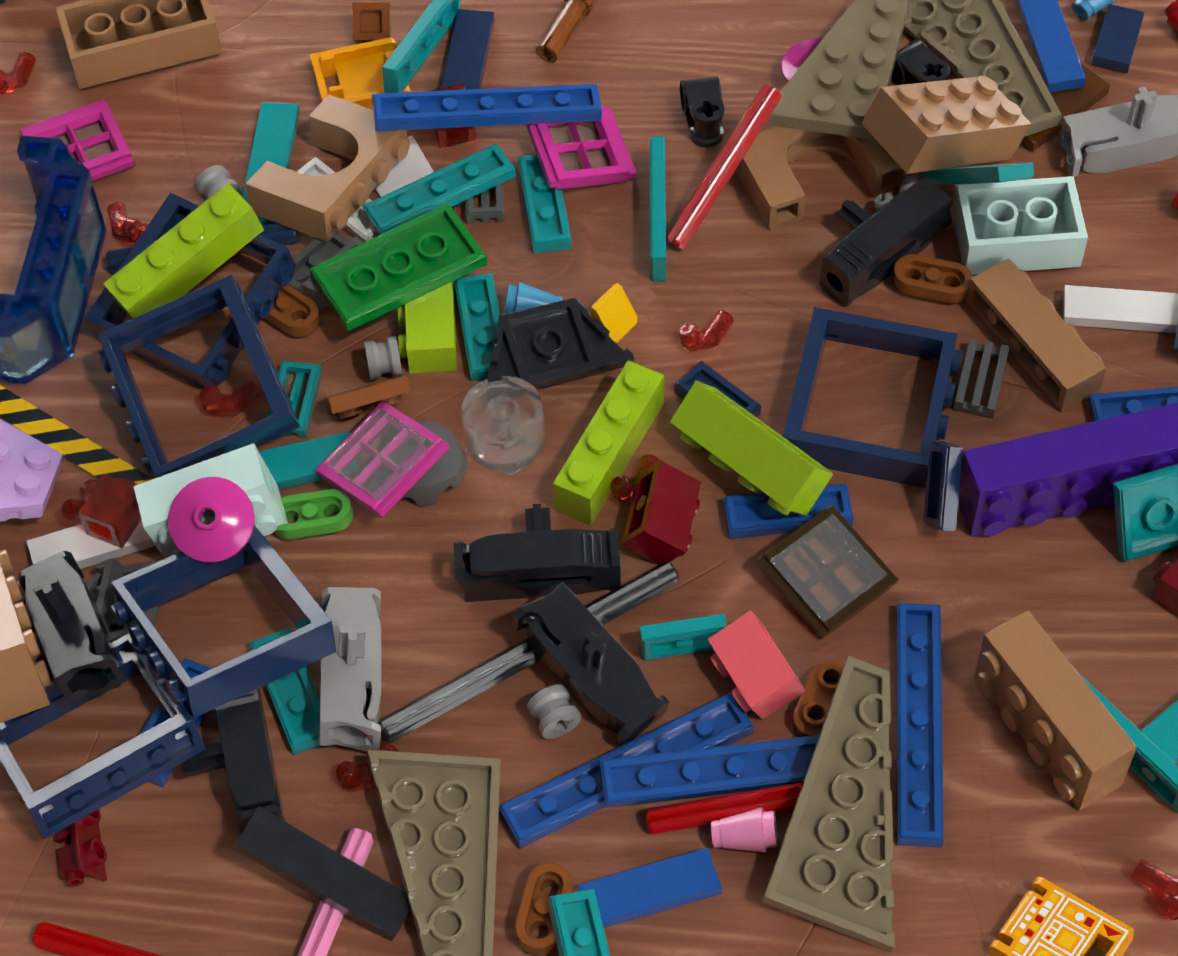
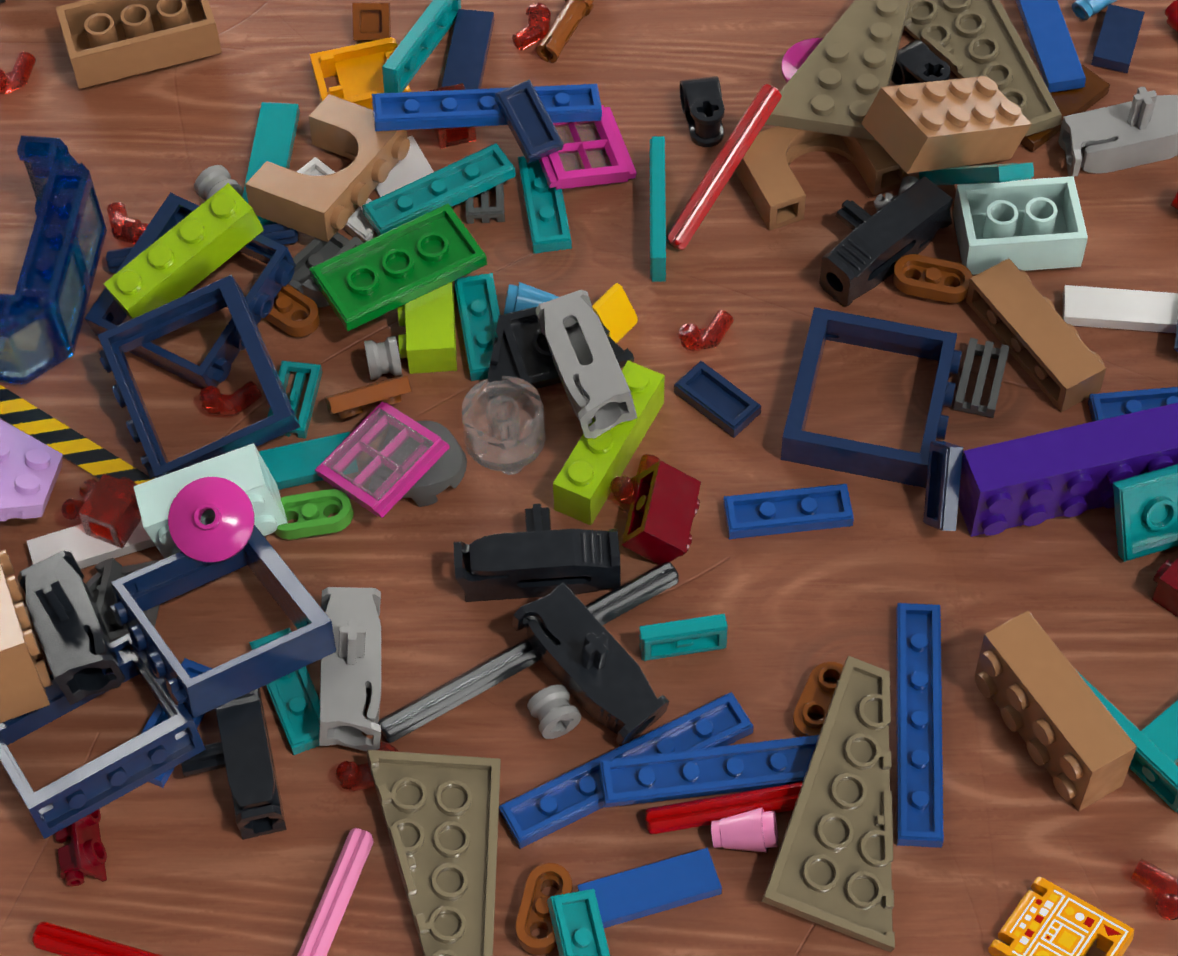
(90, 138): dark pink piece -> none
(324, 873): black tile -> none
(529, 121): none -> dark blue tile
(538, 26): none -> clear red arm
(586, 363): none -> light grey piece
(751, 449): lime brick -> none
(755, 665): coral brick -> none
(826, 571): clear piece -> none

